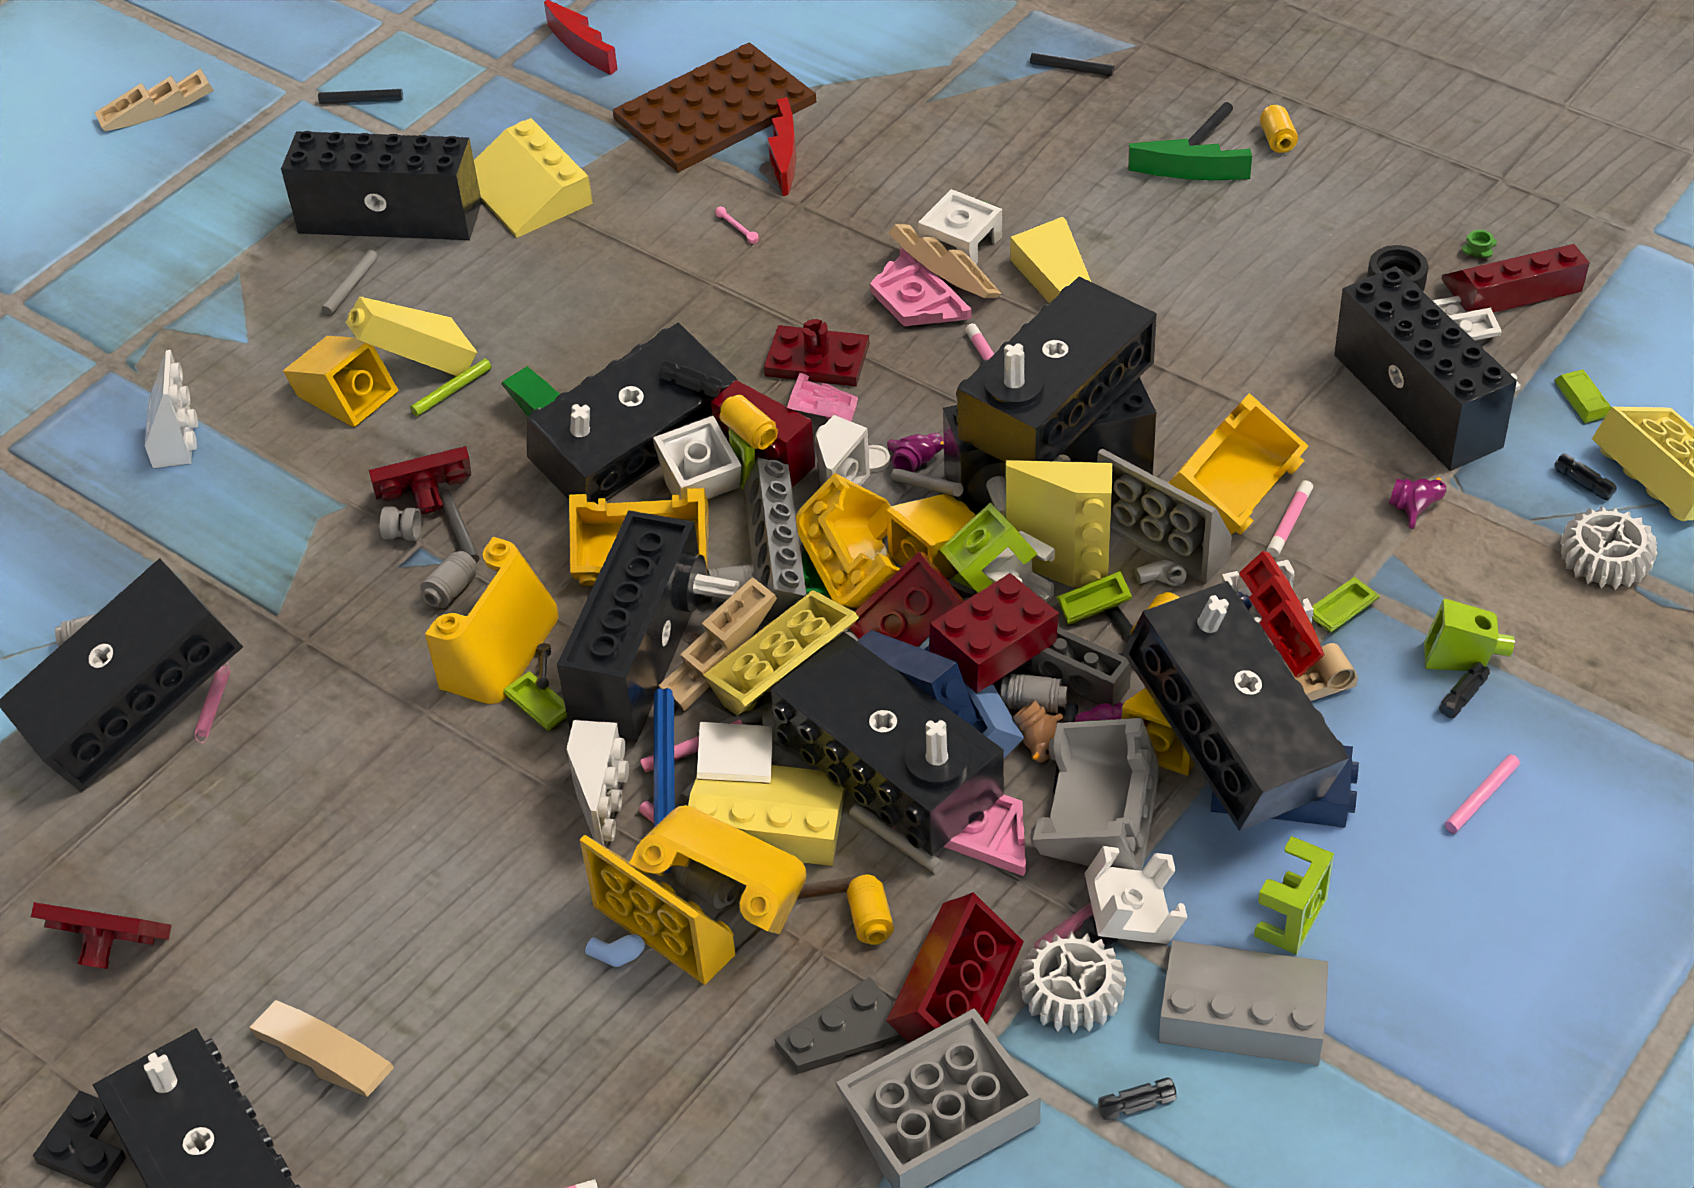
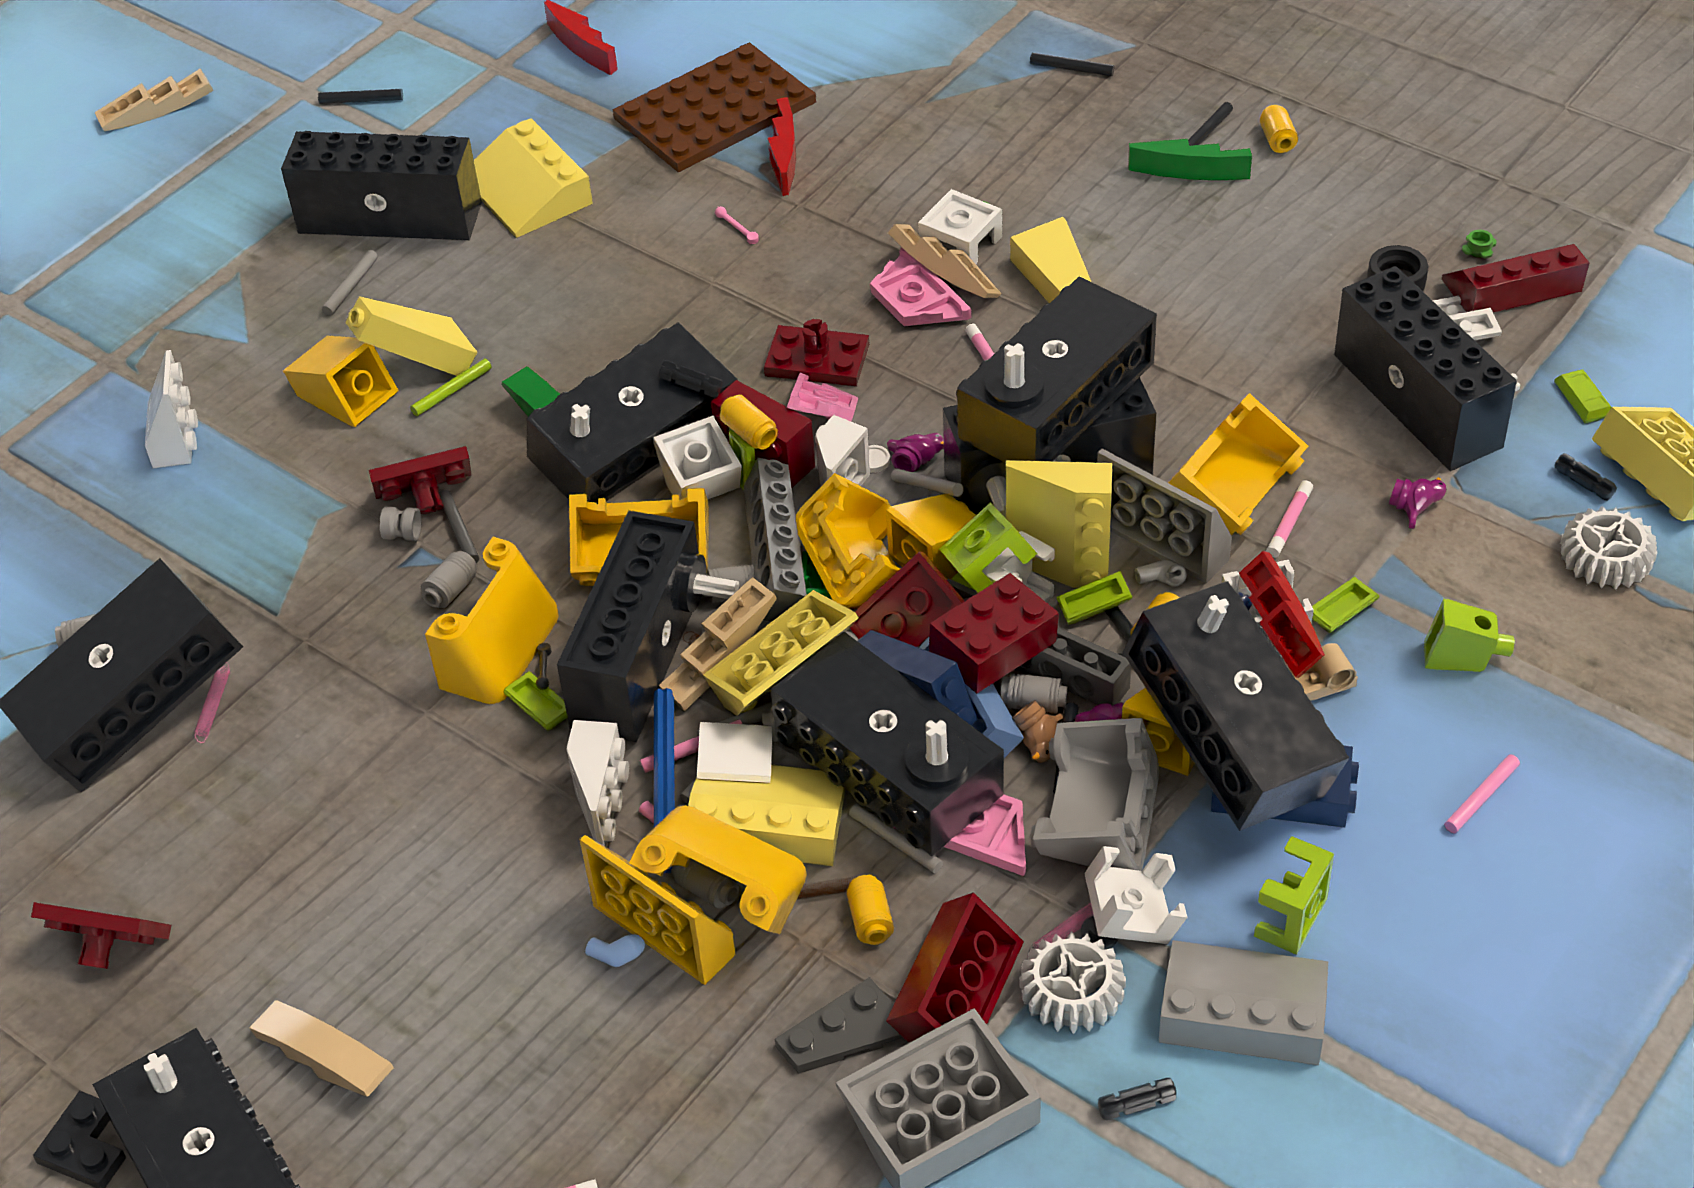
(1464, 690): black axle -> none

